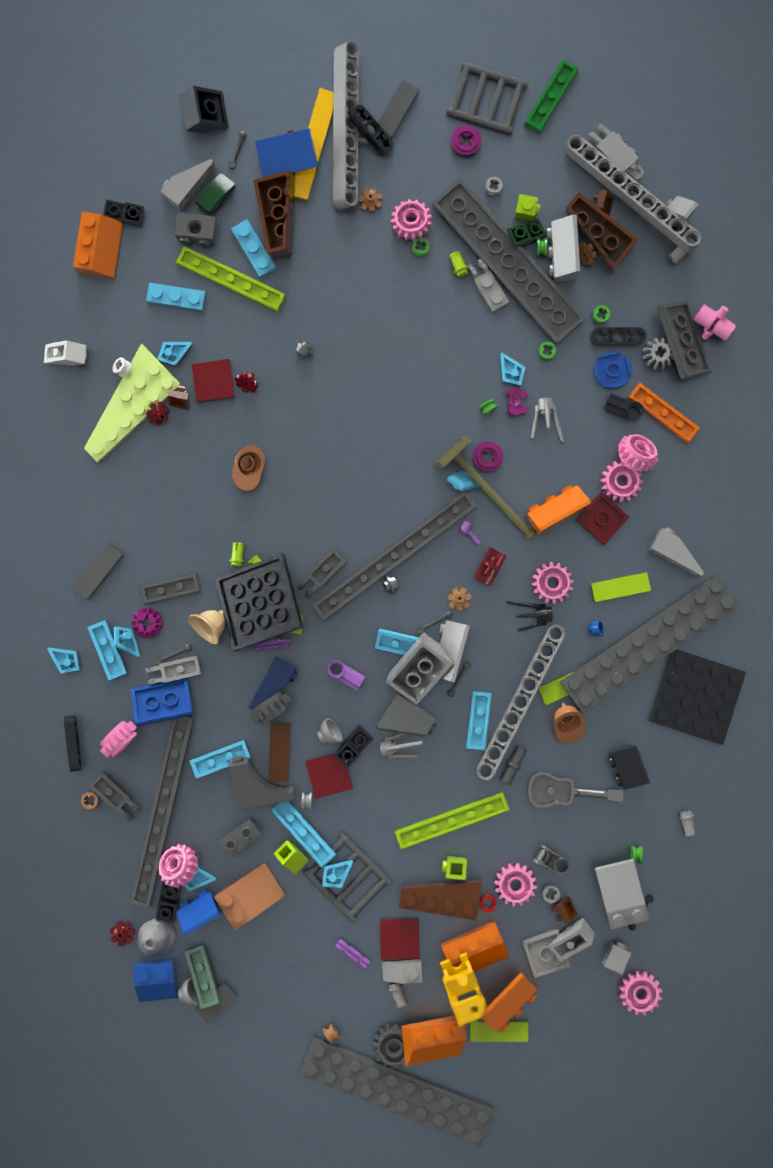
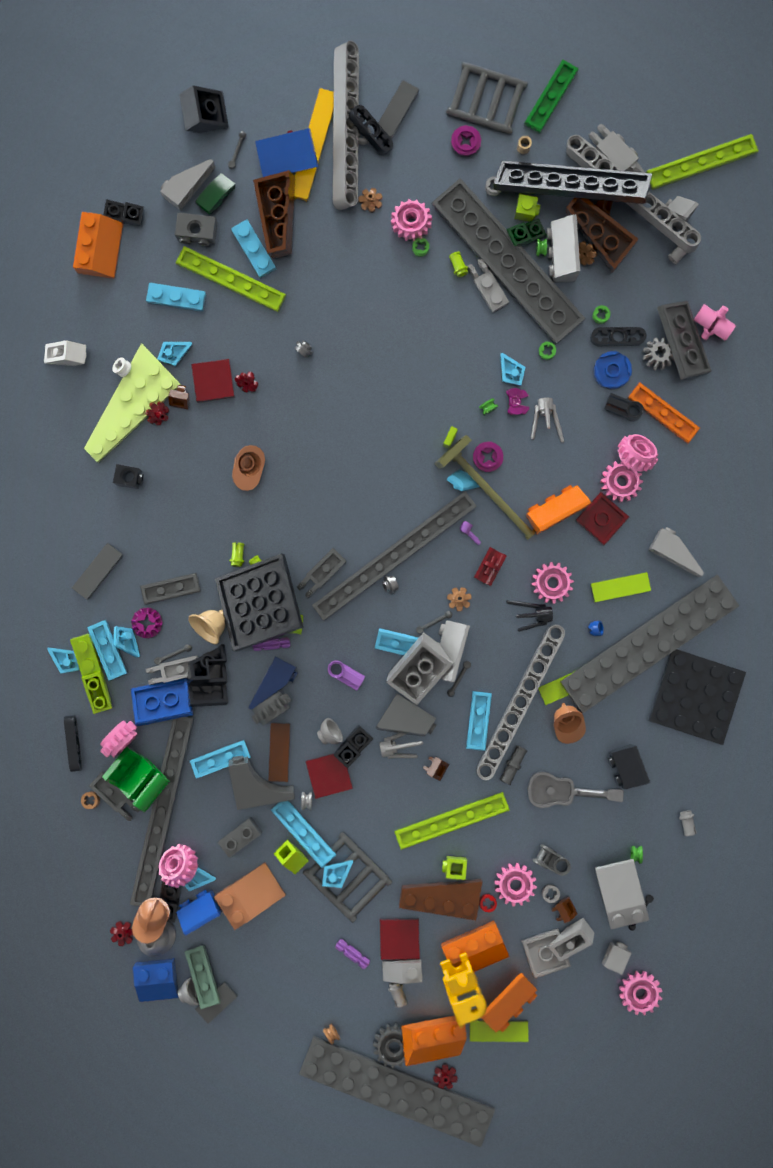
(92, 673): none -> lime slope
(120, 473): none -> black brick
(136, 778): none -> green piece
(150, 920): none -> nougat piece
(208, 679): none -> black slope
(437, 768): none -> reddish brown tile
(445, 1076): none -> dark red plant
(450, 437): none -> lime tile
(524, 140): none -> tan hinge
(573, 182): none -> black plate
(703, 161): none -> lime tile

